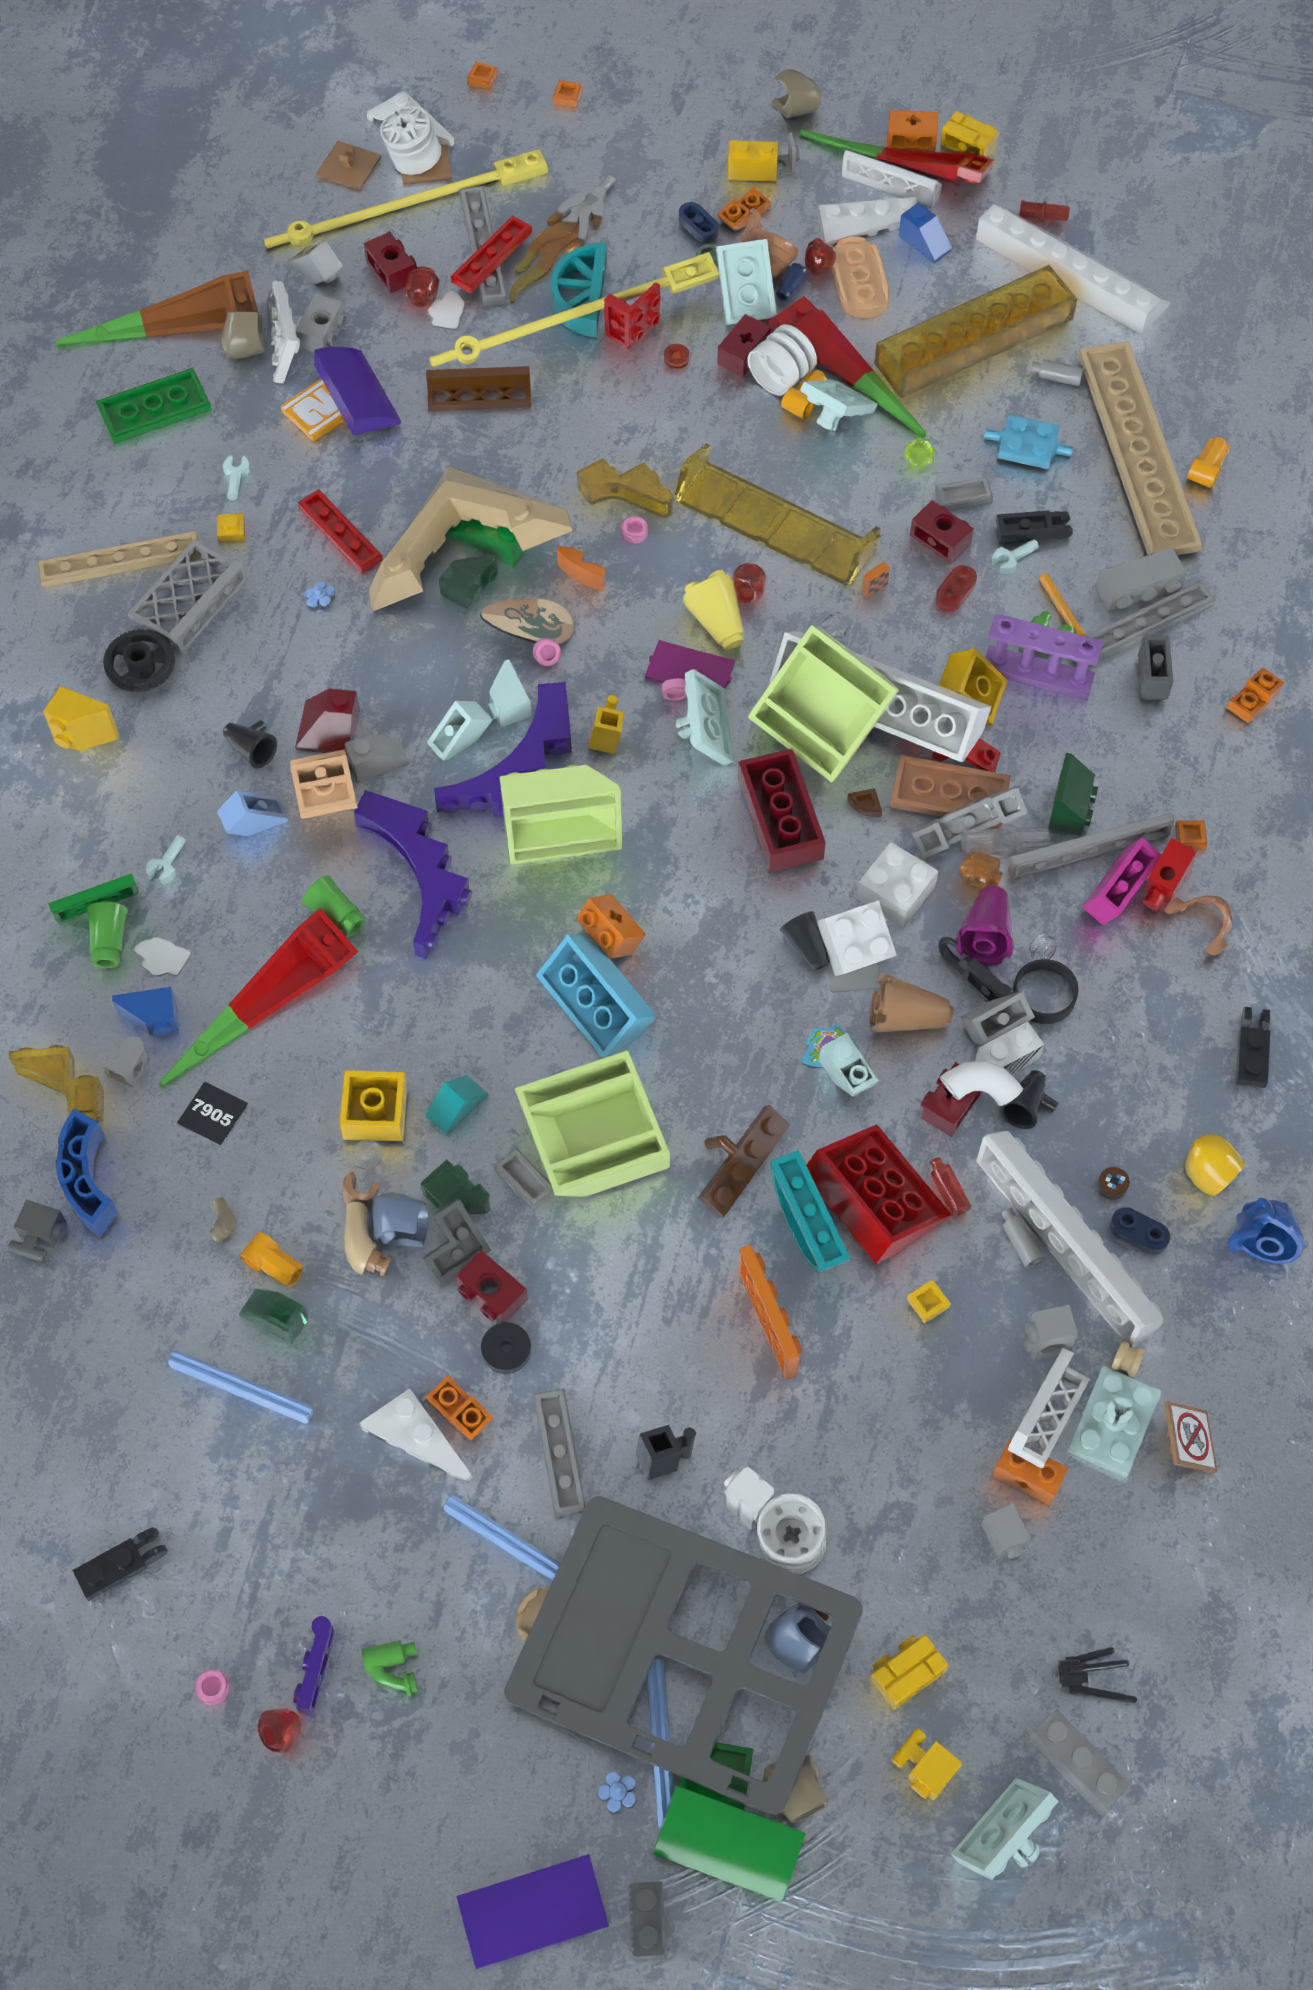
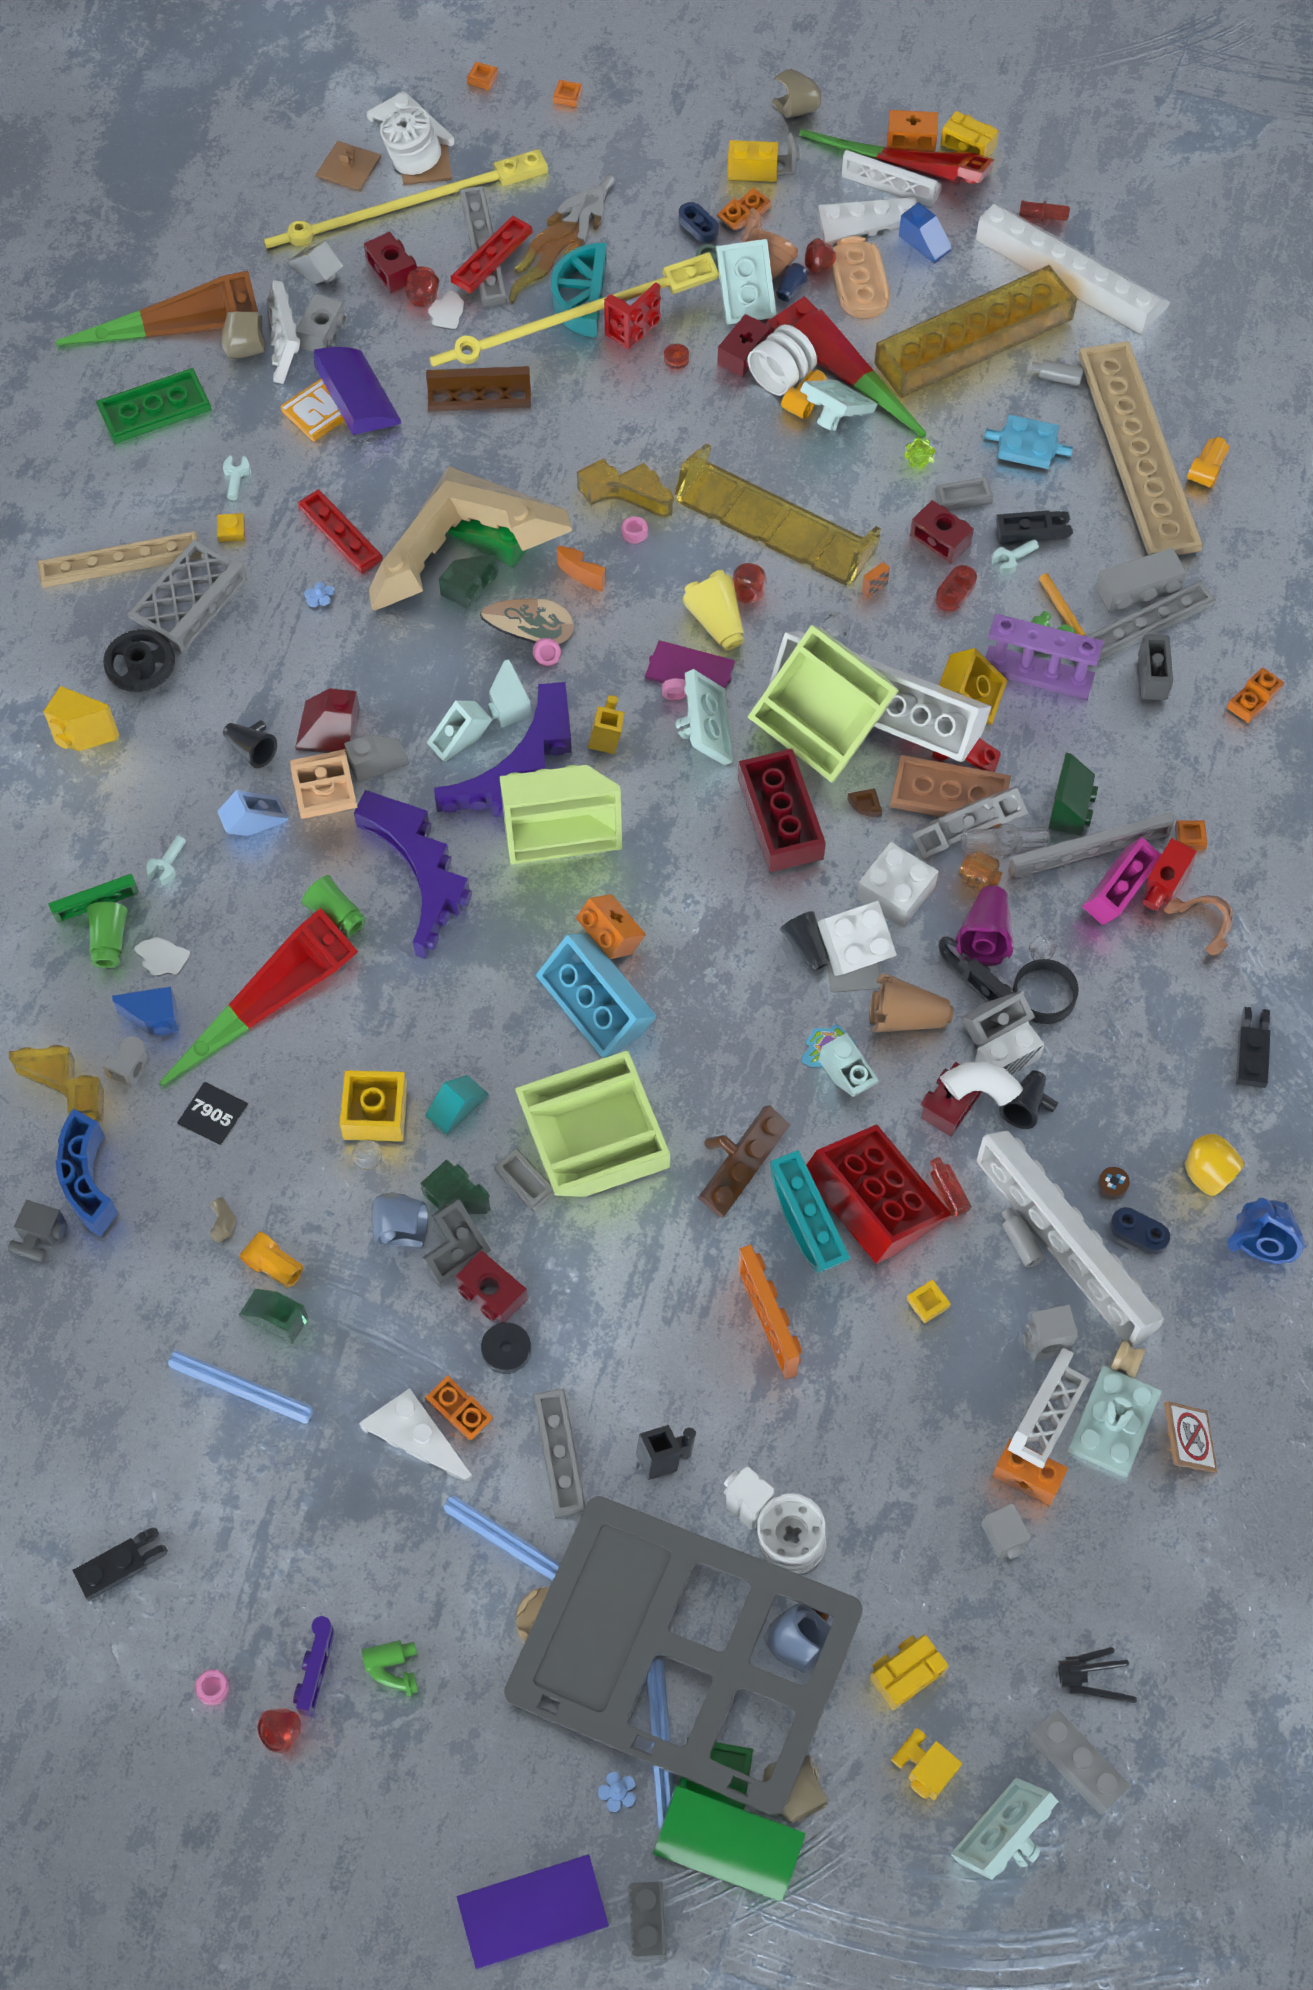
(358, 1245): piece -> none

